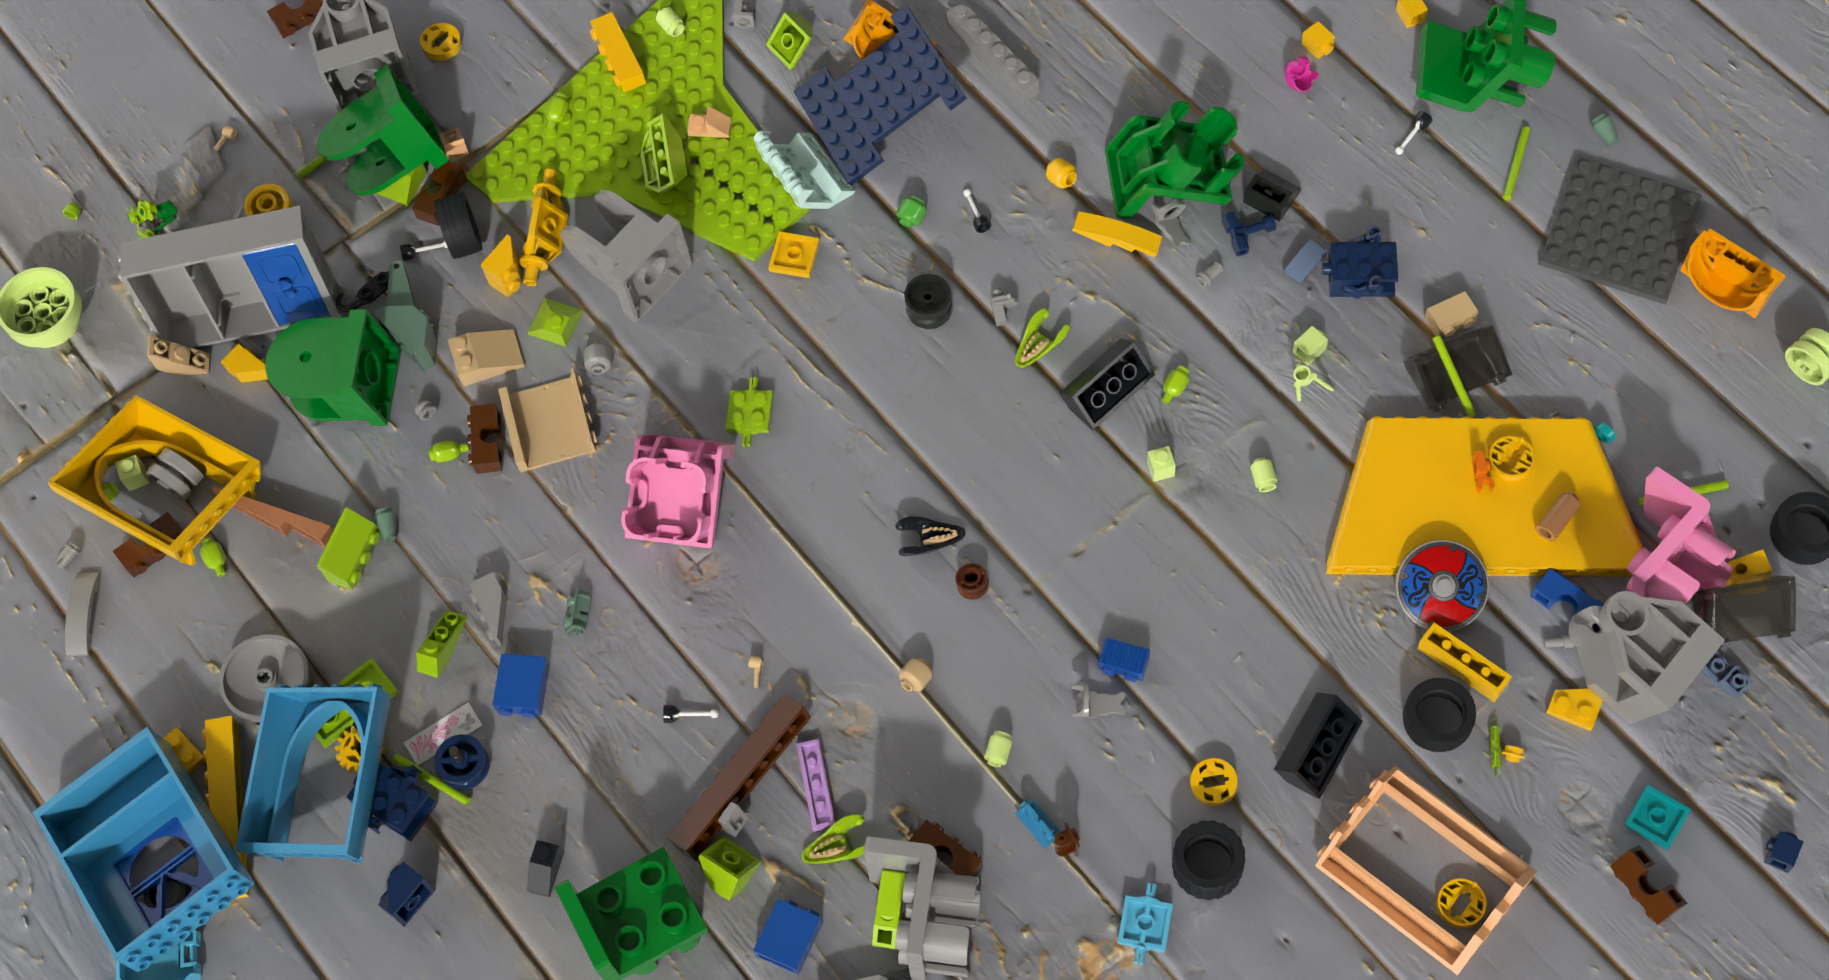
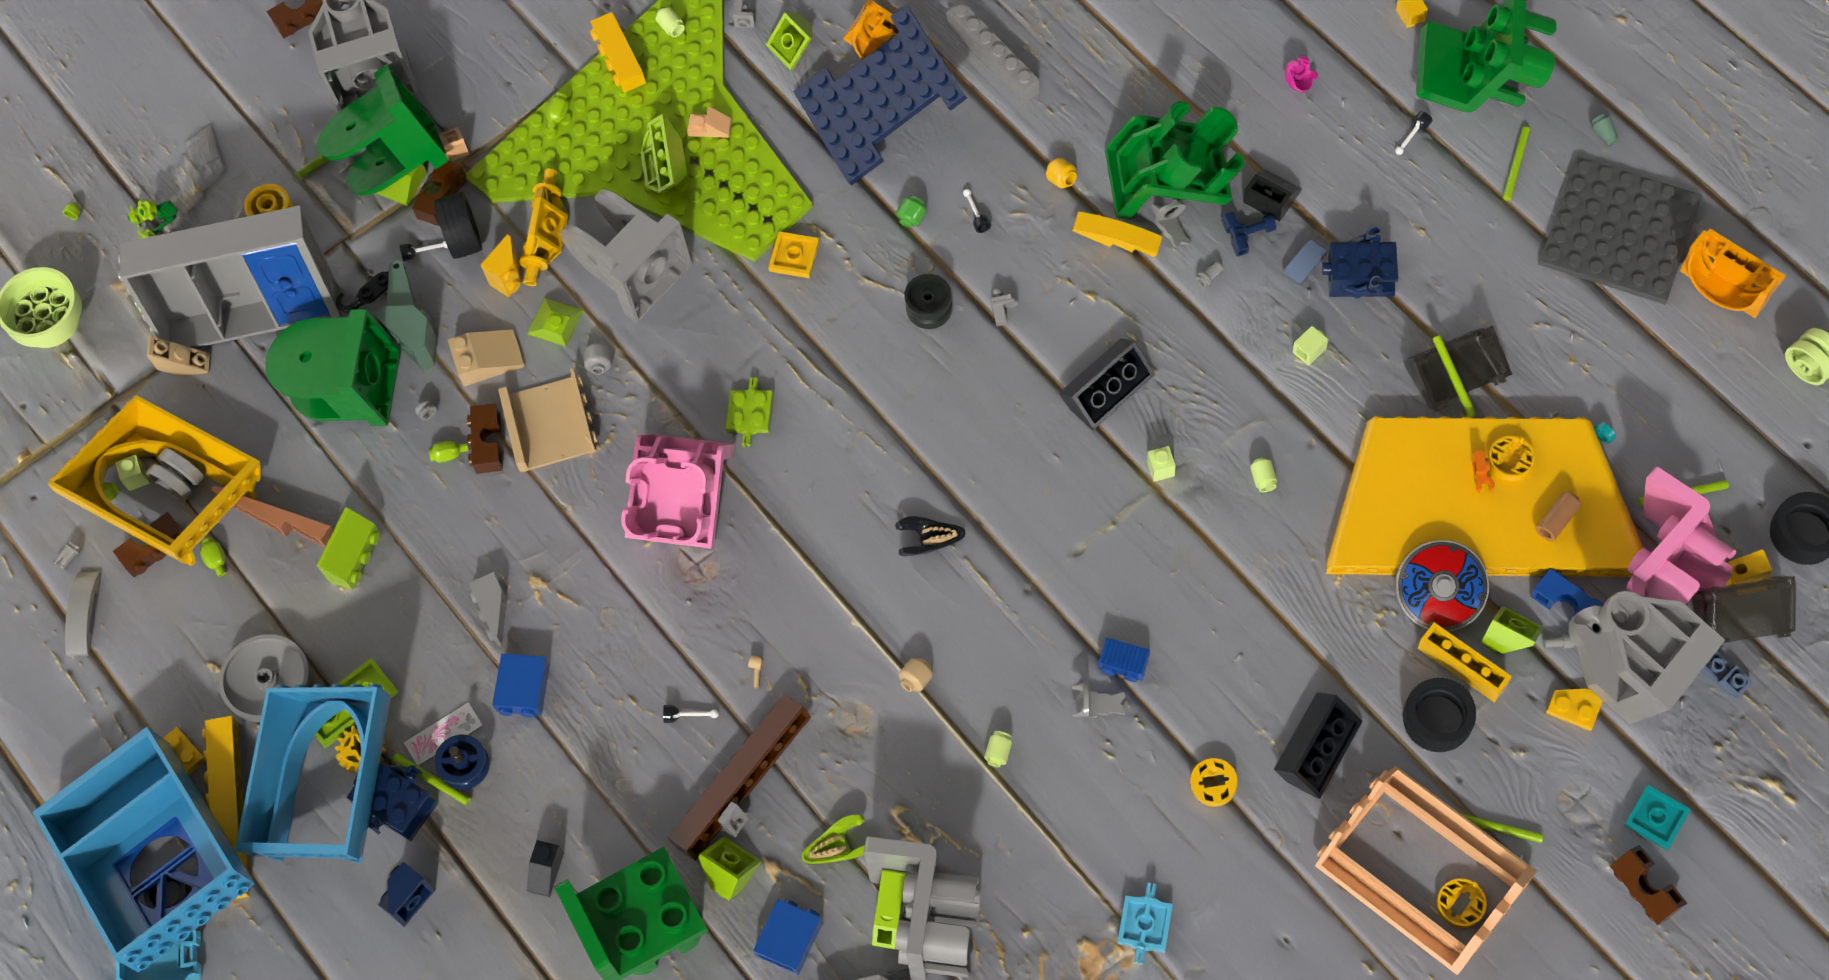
(227, 132): tan hand -> none
(244, 365): yellow slope -> none
(386, 523): sand green cone -> none
(439, 645): lime slope -> none
(447, 49): yellow piece -> none
(574, 620): sand green hinge -> none
(804, 170): light aqua slope -> none
(816, 785): lavender tile -> none
(963, 861): reddish brown arch -> none
(972, 572): copper wheel -> none
(1034, 344): lime animal -> none
(1037, 822): dark azure hinge -> none
(1067, 842): reddish brown hinge -> none
(1175, 383): lime plant -> none
(1208, 832): black tyre -> none
(1304, 377): yellowish green plant -> none
(1318, 40): yellow brick -> none
(1451, 315): tan brick -> none
(1495, 747): lime piece -> none
(1505, 829): none -> lime bar
(1510, 632): none -> lime slope
(1513, 753): yellow plate -> none
(1783, 851): dark blue brick -> none

